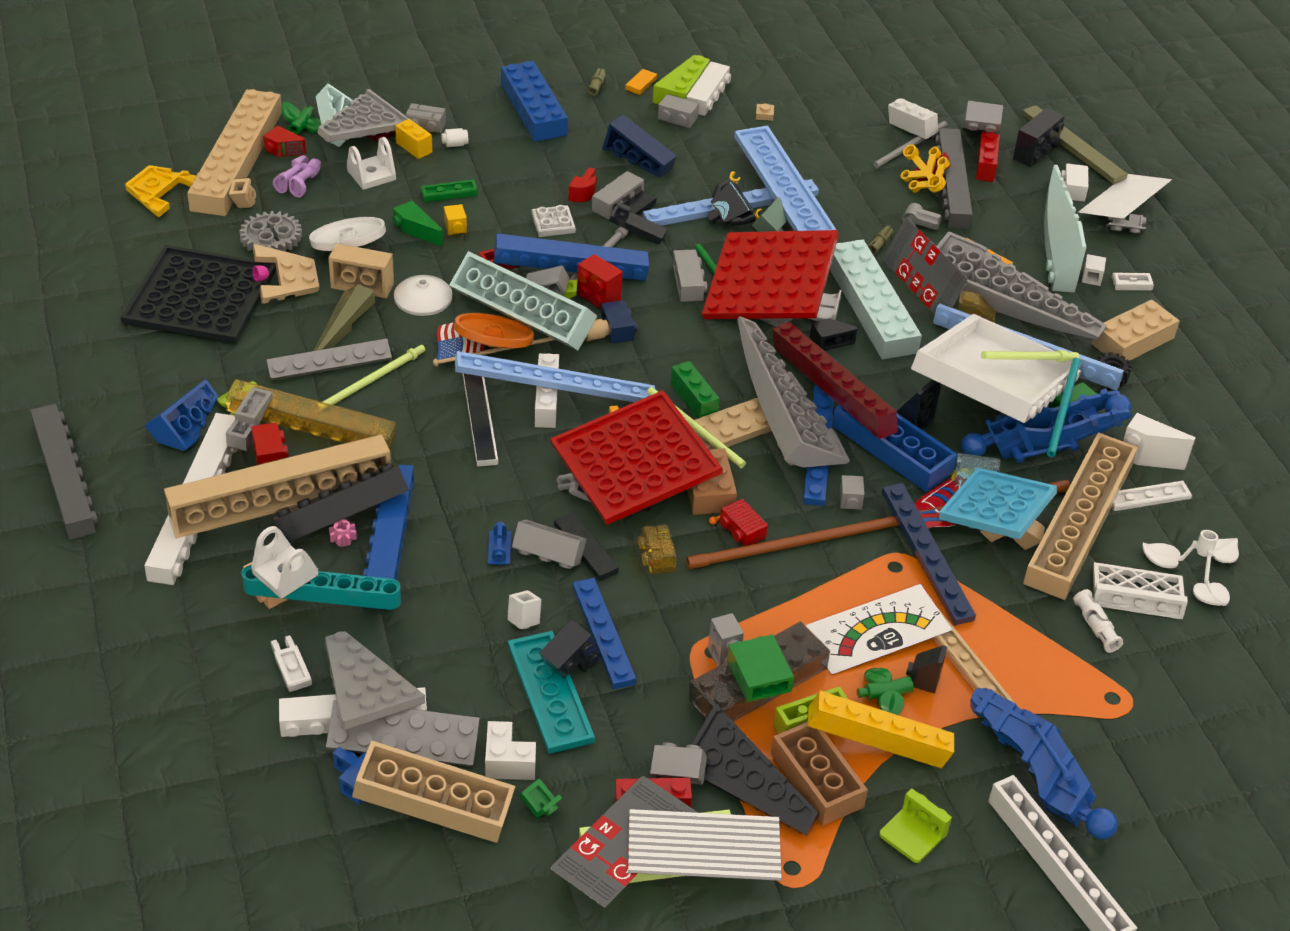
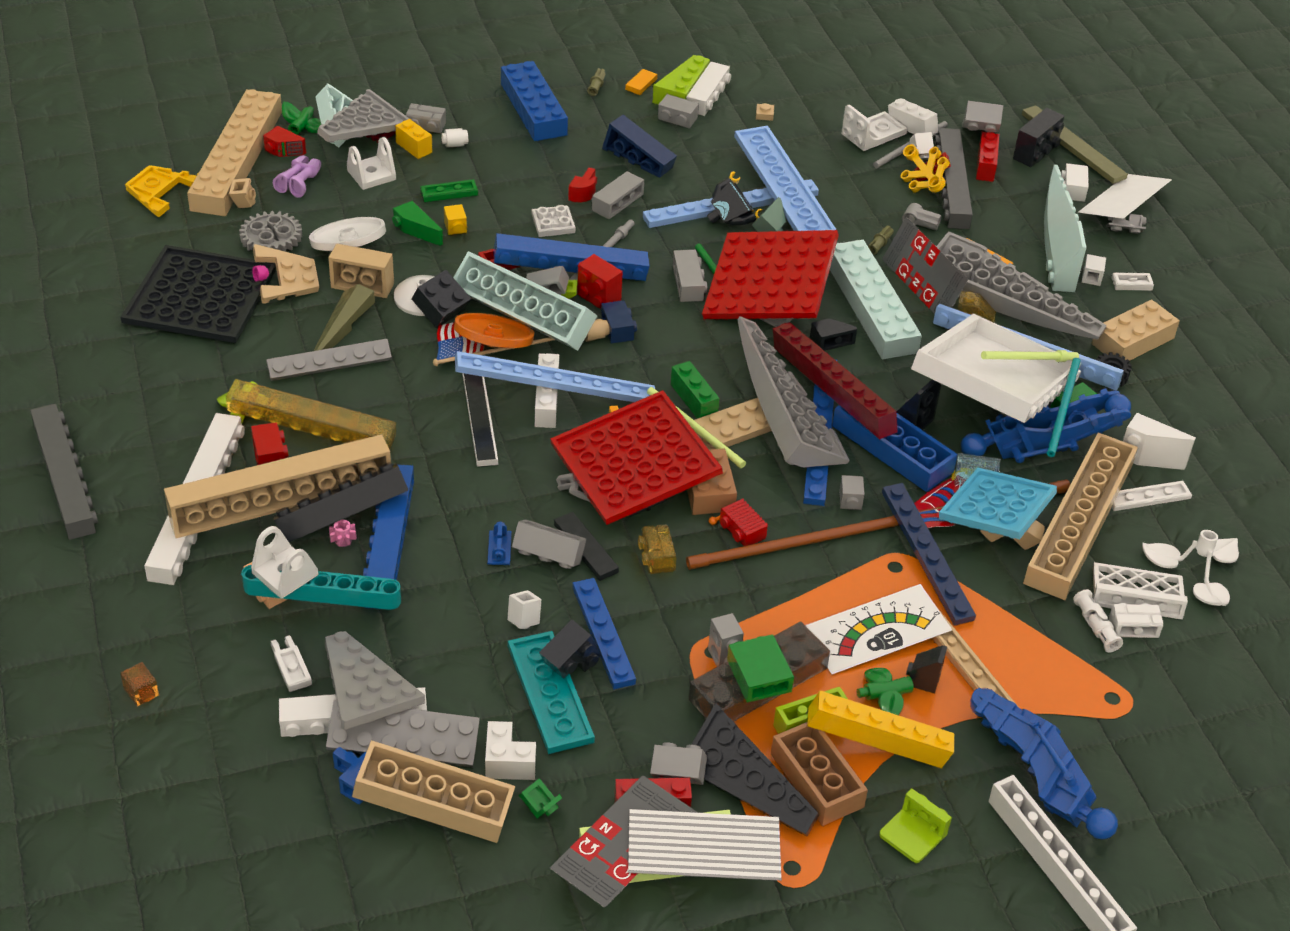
(139, 684): none -> clear orange brick
(182, 421): blue wedge -> none
(247, 415): light grey slope -> none
(411, 354): yellowish green bar -> none
(441, 298): none -> black brick
(624, 218): black hinge -> none
(640, 202): black tile -> none
(828, 306): white piece -> none
(870, 131): none -> white bracket
(923, 143): none -> white brick
(1136, 620): none -> white brick

